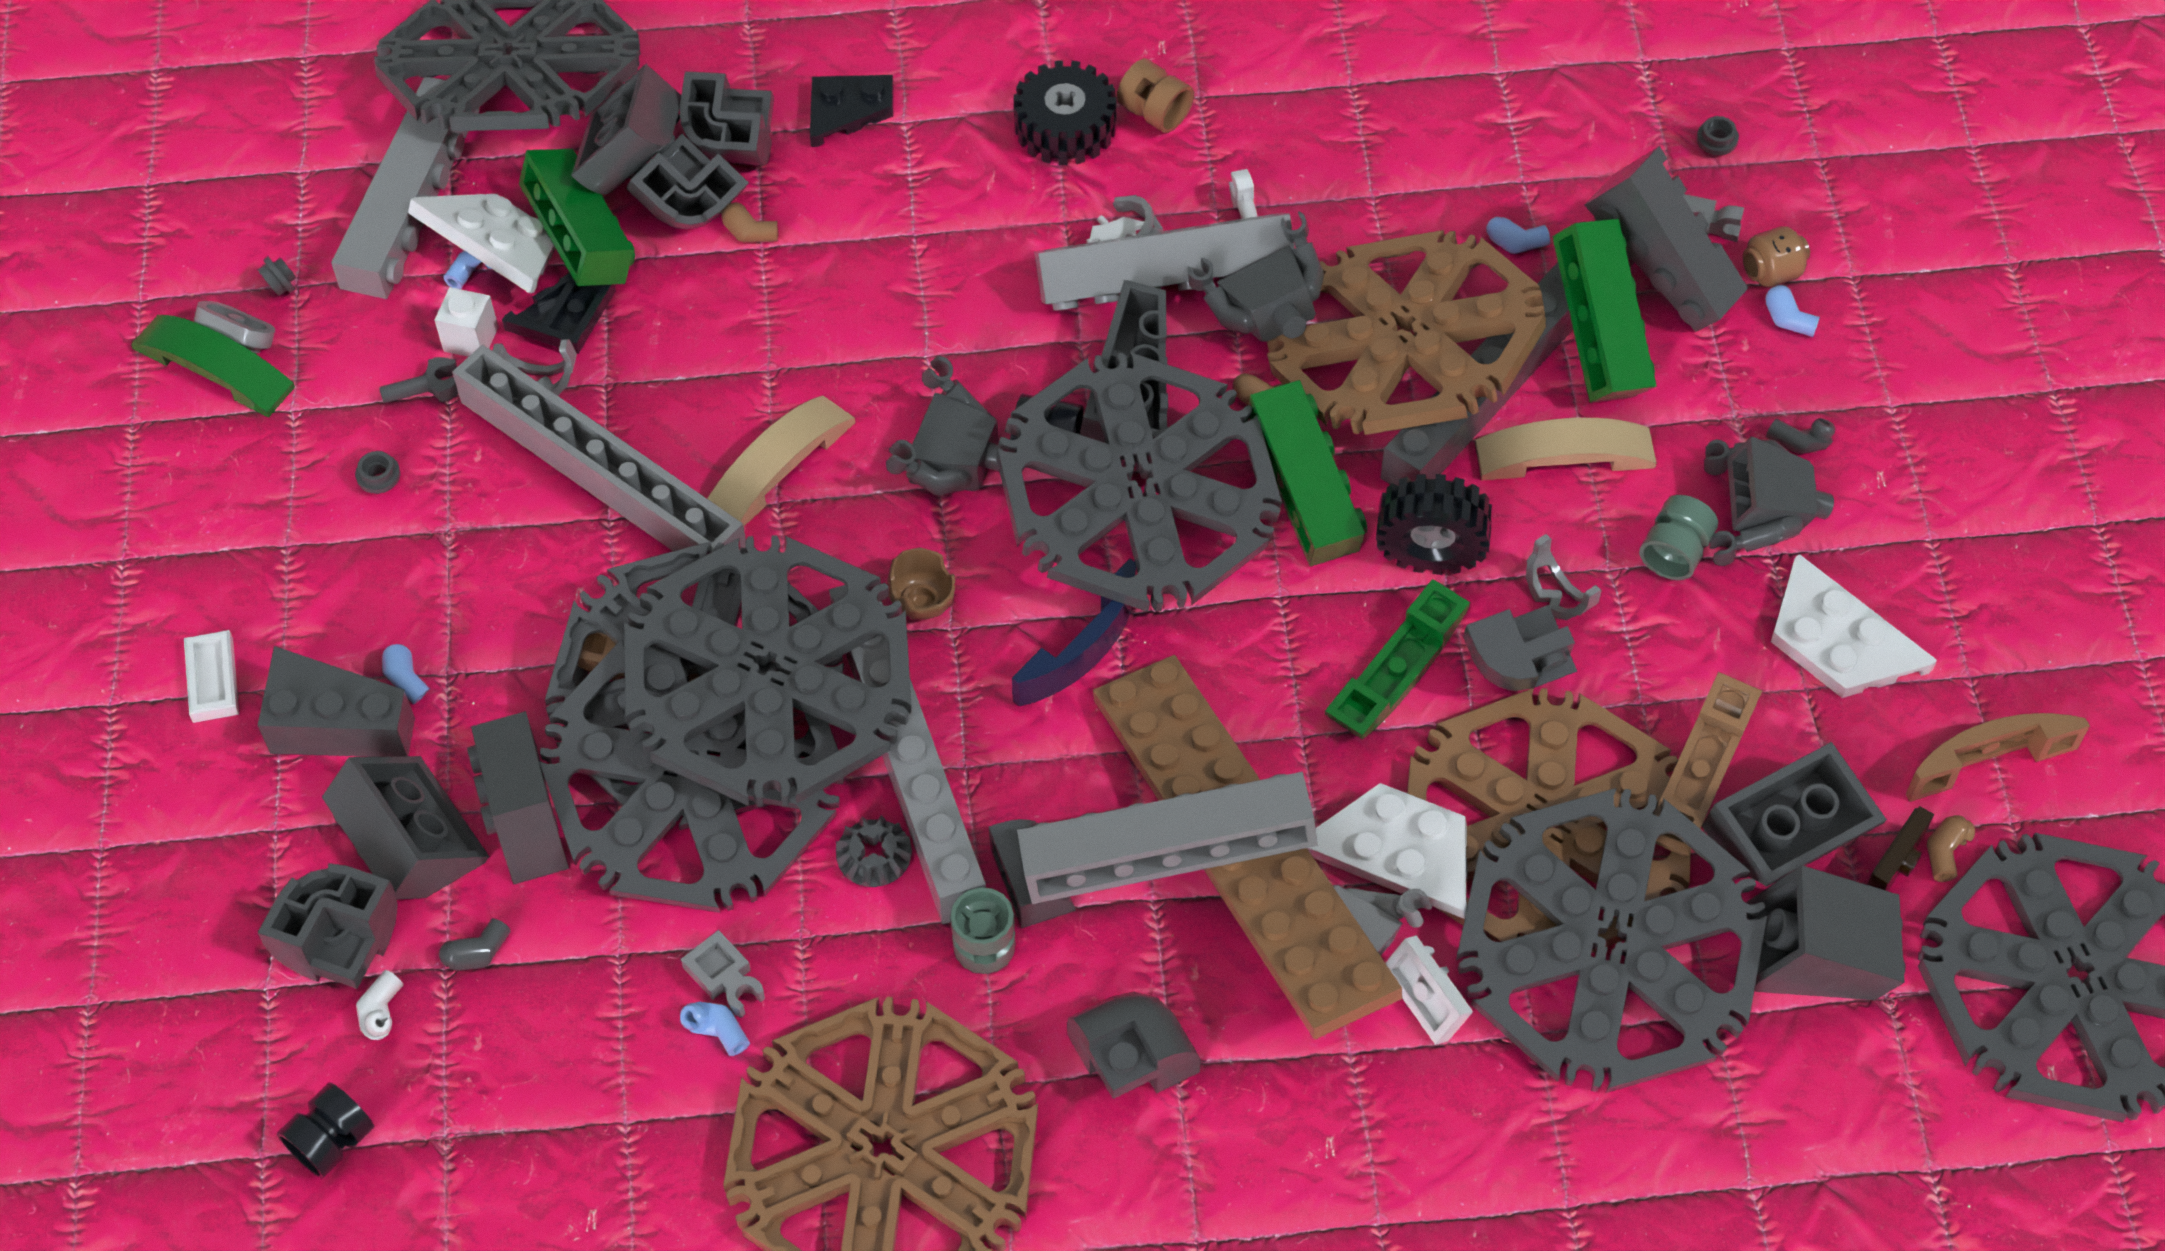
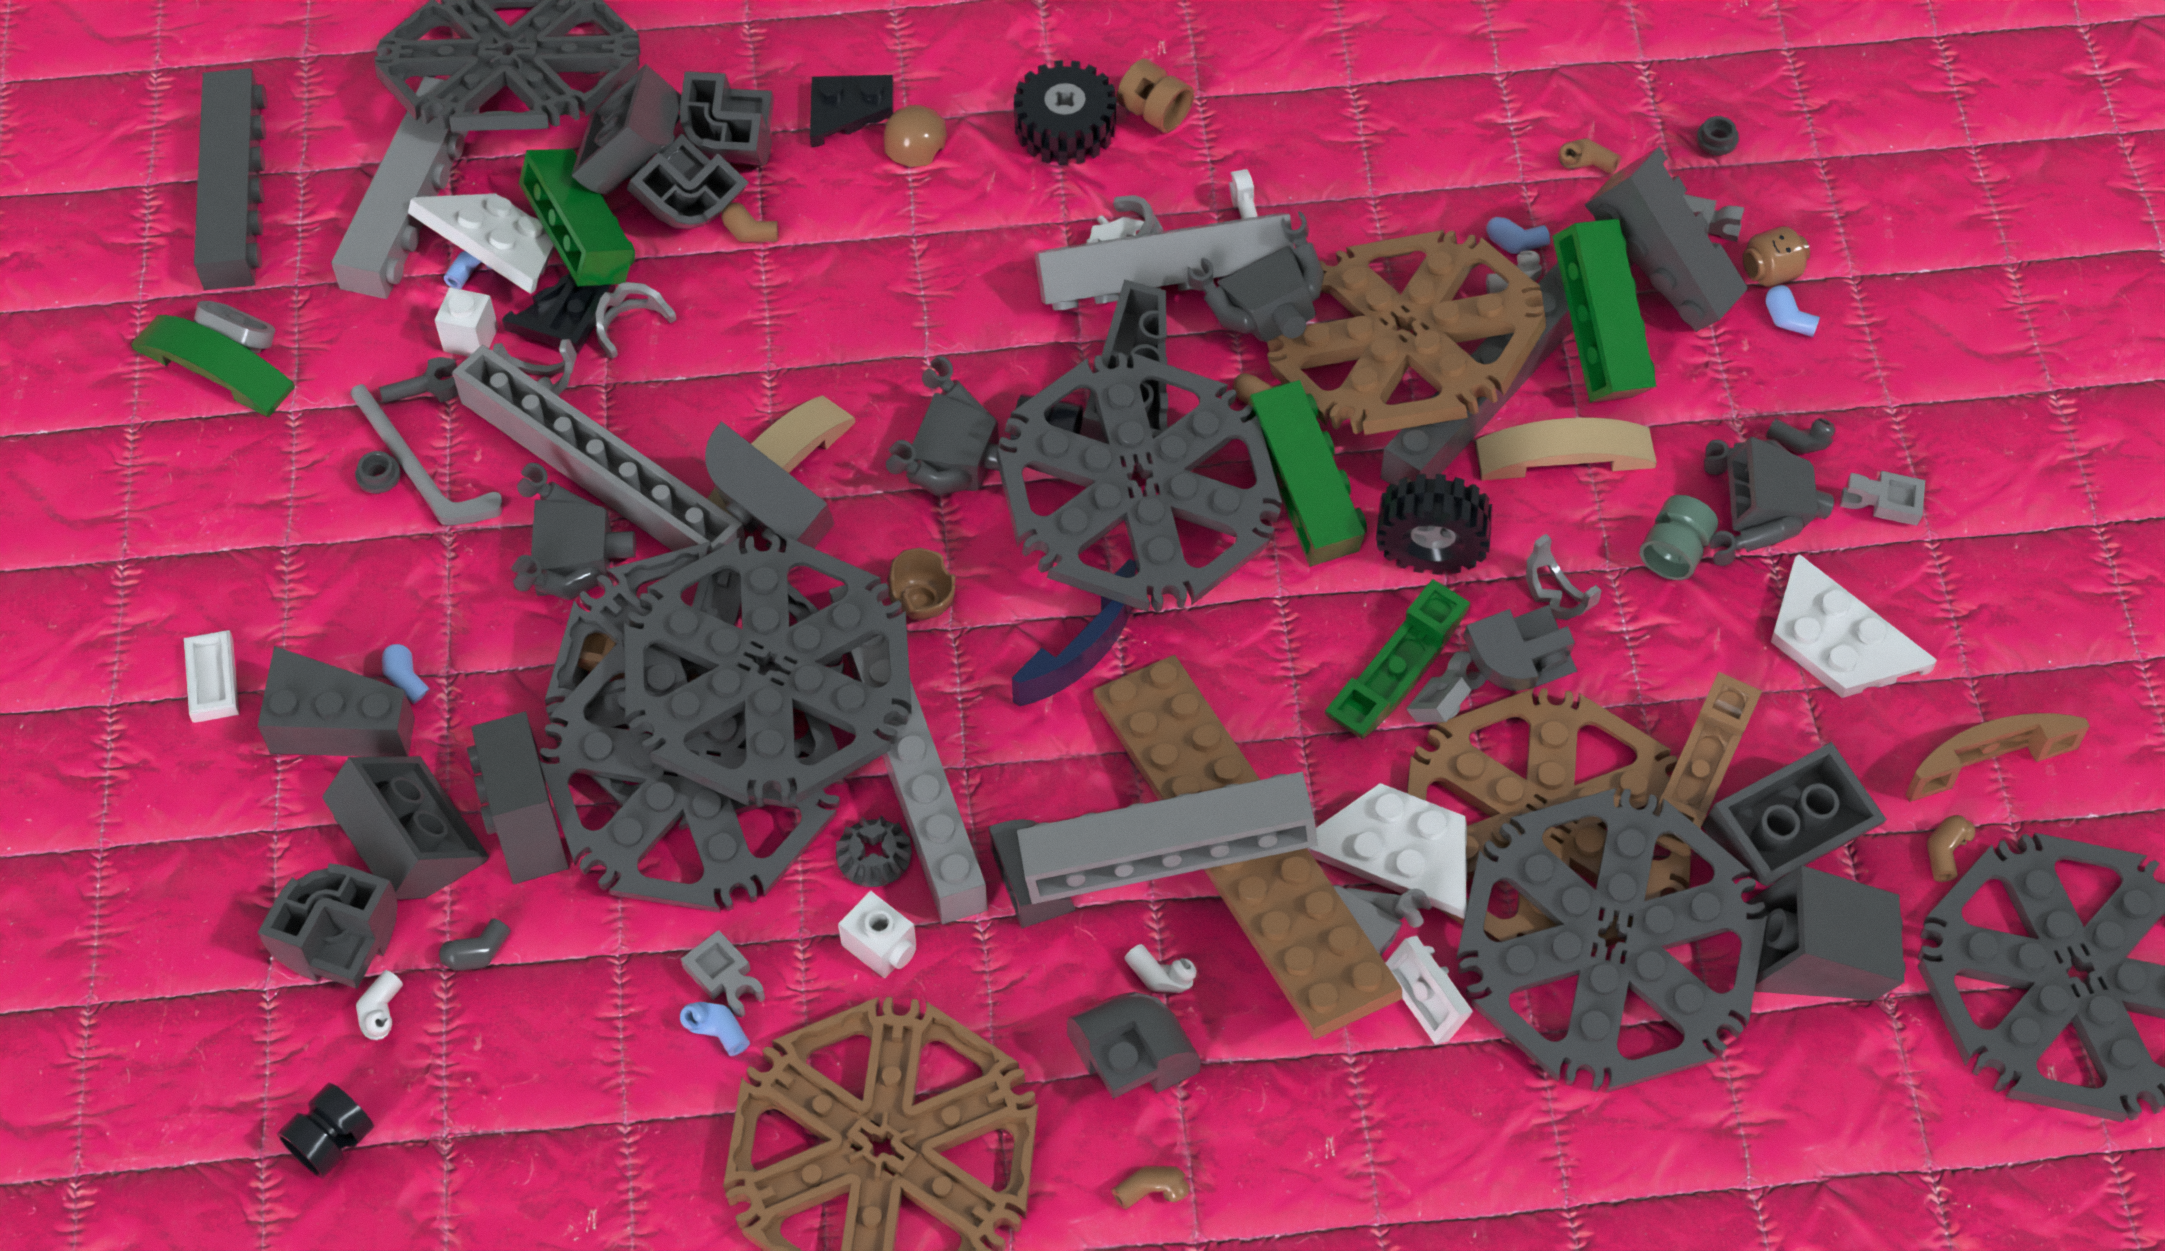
(229, 179): none -> dark grey brick
(277, 275): dark grey plate -> none
(446, 511): none -> light grey piece
(568, 540): none -> dark grey torso
(654, 302): none -> light grey helmet
(764, 493): none -> dark grey brick
(878, 935): none -> white brick
(914, 135): none -> medium nougat hair
(983, 930): sand green wheel -> none
(1151, 1179): none -> medium nougat arm
(1161, 977): none -> white arm
(1444, 694): none -> light grey plate
(1527, 262): none -> white arm
(1587, 153): none -> medium nougat arm
(1892, 495): none -> light grey plate
(1902, 853): dark brown plate -> none

